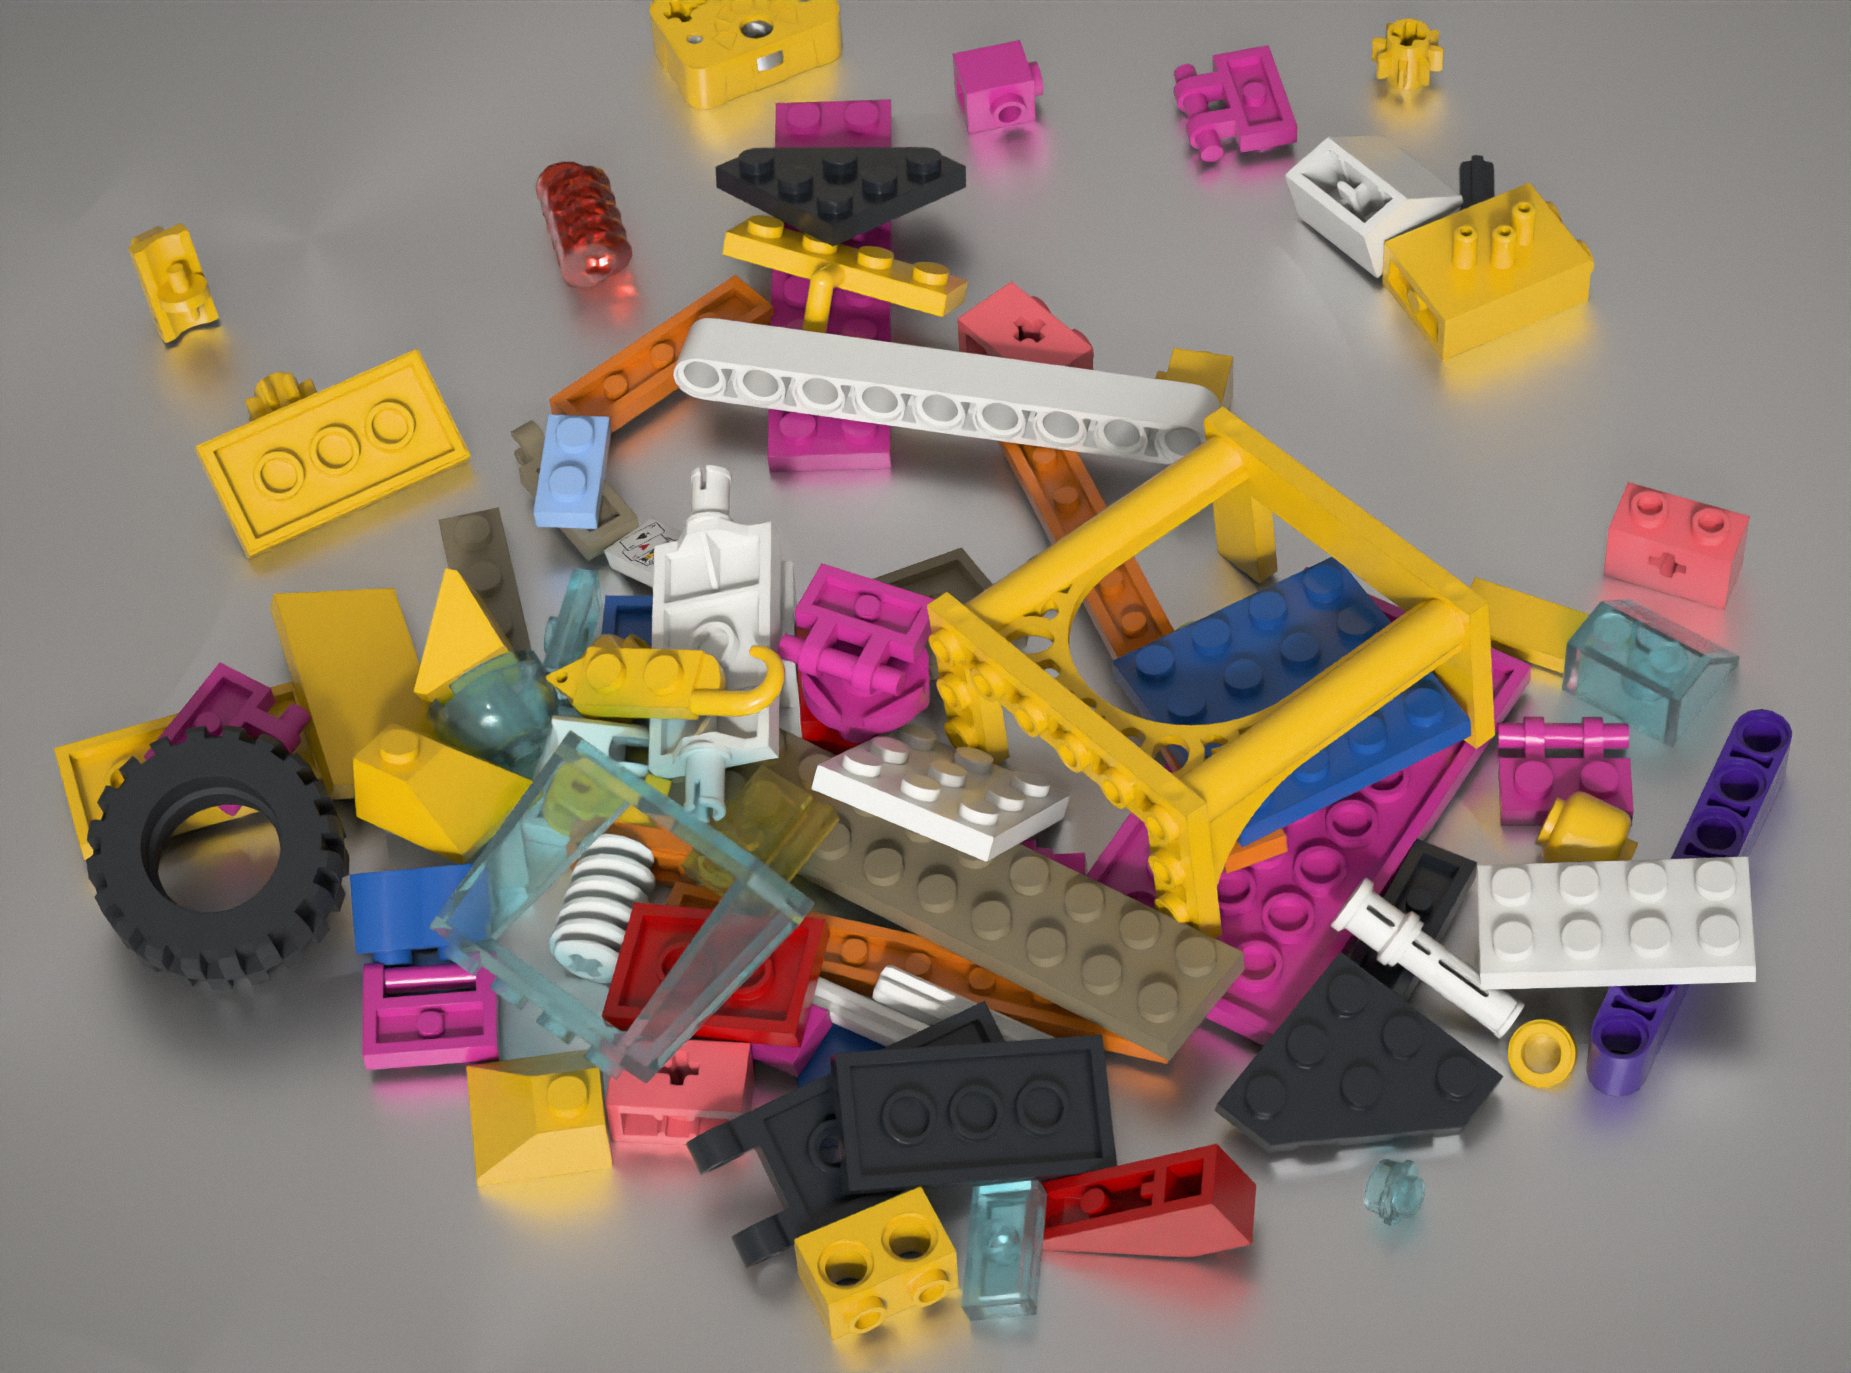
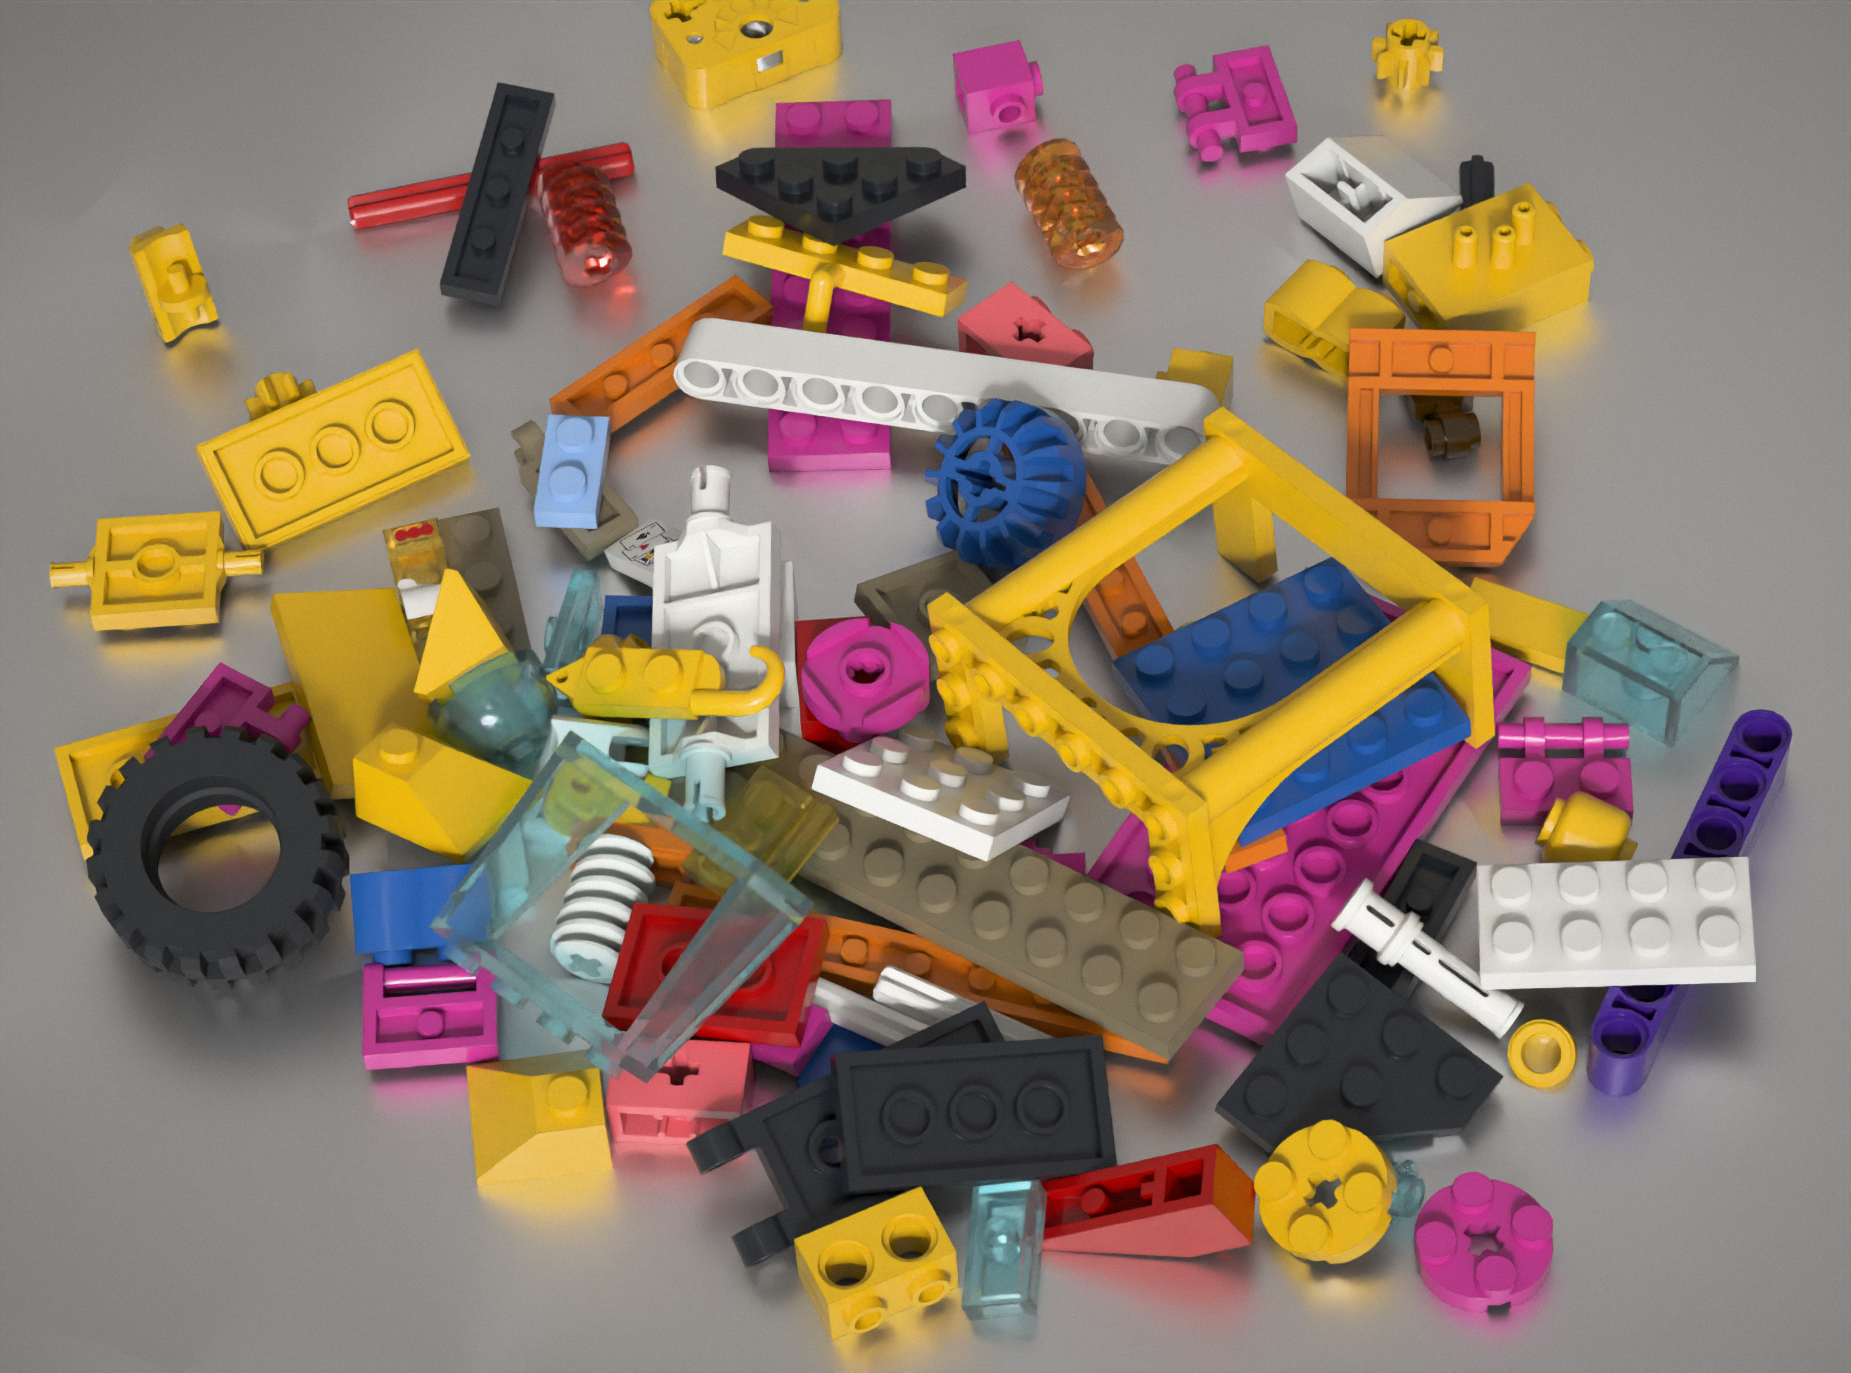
(157, 570): none -> yellow plate
(417, 571): none -> clear yellow leg
(448, 193): none -> red axle
(497, 194): none -> black plate
(863, 613): dark pink plate -> none
(1041, 482): none -> blue gear
(1068, 205): none -> clear orange piece
(1290, 1182): none -> yellow plate
(1318, 308): none -> yellow brick
(1446, 365): none -> orange wedge
(1452, 430): none -> dark brown plate
(1489, 1208): none -> dark pink plate
(1676, 545): coral brick -> none

